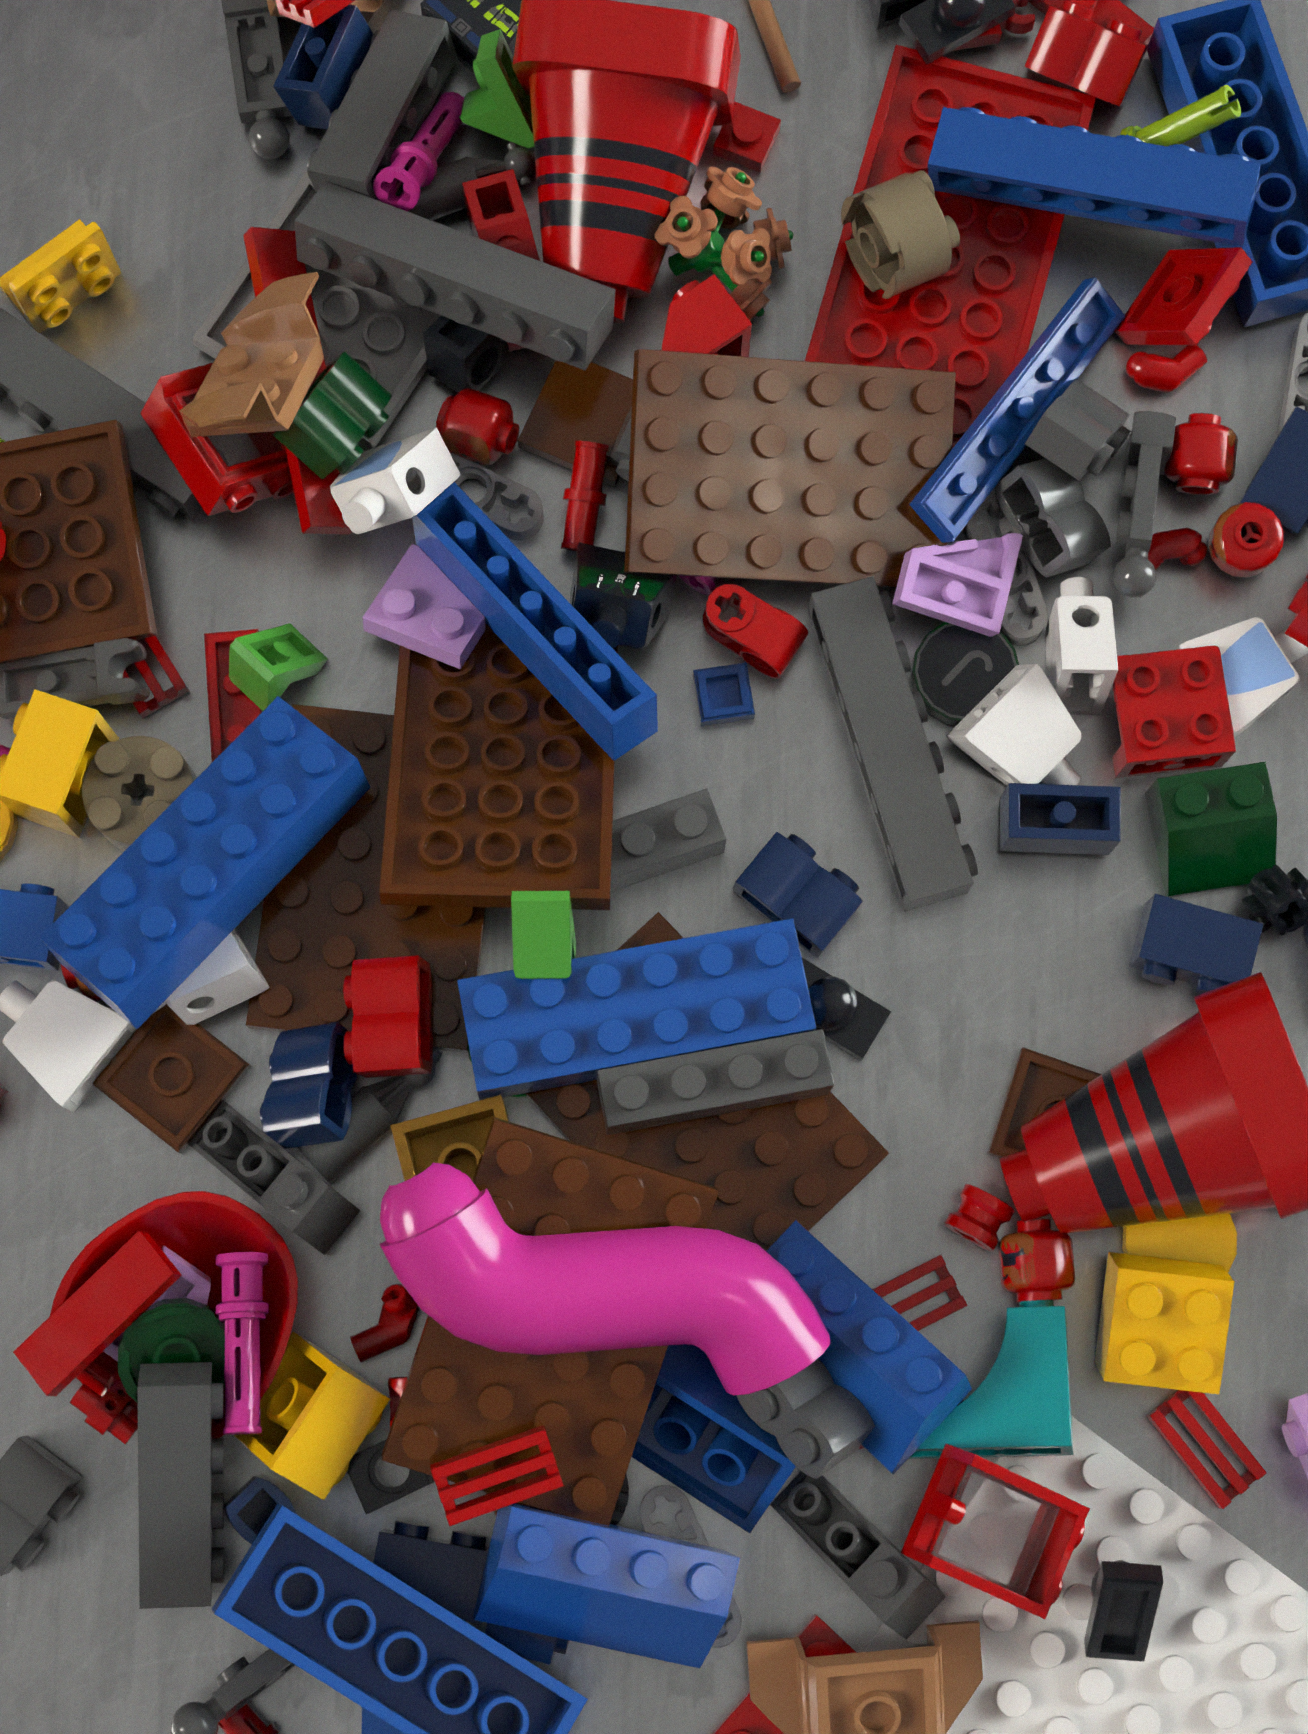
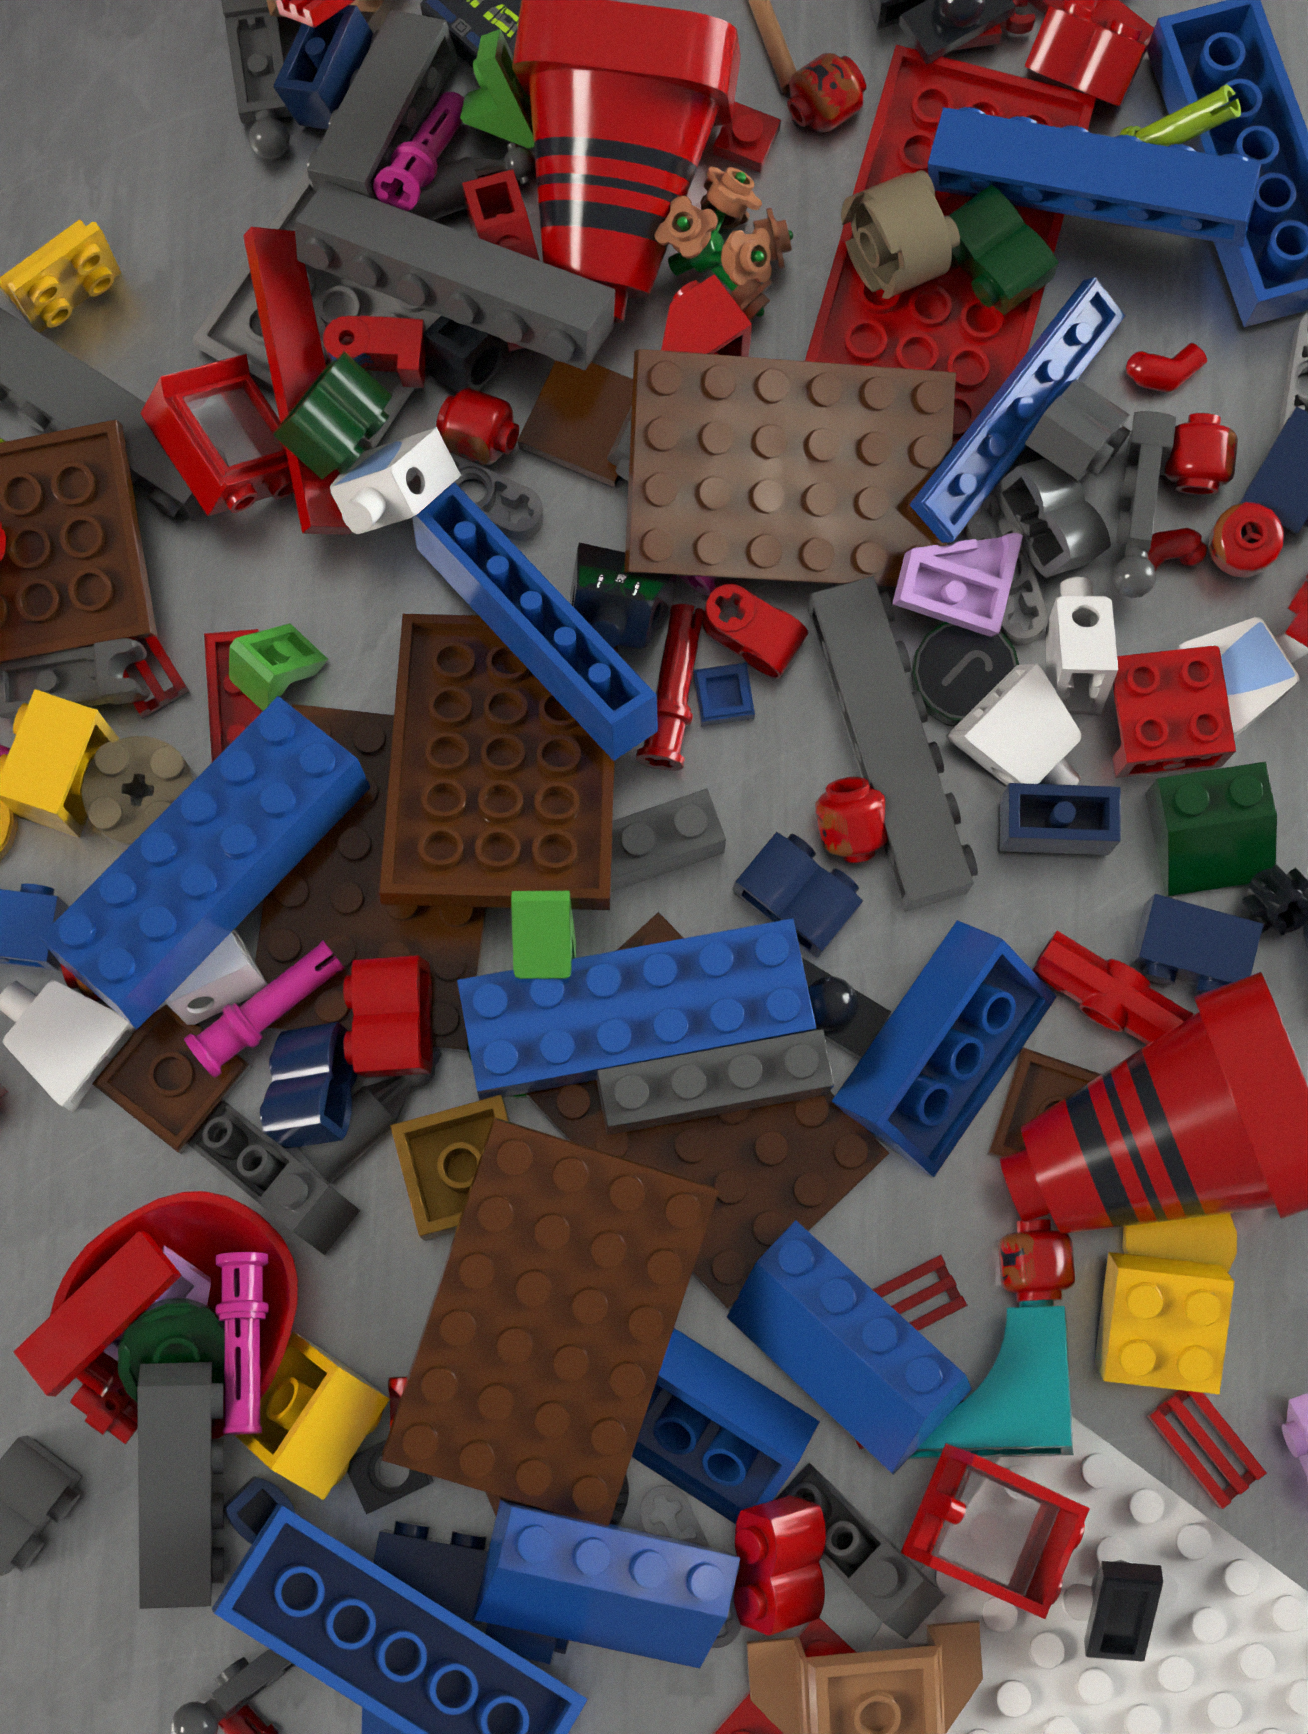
(242, 1024): none -> dark pink pin
(263, 368): medium nougat piece -> none
(380, 345): none -> red leg
(393, 1326): red arm -> none
(425, 611): lavender wing -> none
(503, 1497): red tile -> none
(584, 494): red pin -> none
(596, 1285): dark pink animal -> none
(675, 676): none -> red pin
(779, 1564): none -> red brick
(811, 1418): dark grey brick -> none
(826, 92): none -> red head
(851, 819): none -> red head
(945, 1047): none -> blue slope
(979, 1217): red wheel -> none
(1000, 251): none -> dark green brick
(1108, 990): none -> red piece
(1183, 296): red plate -> none

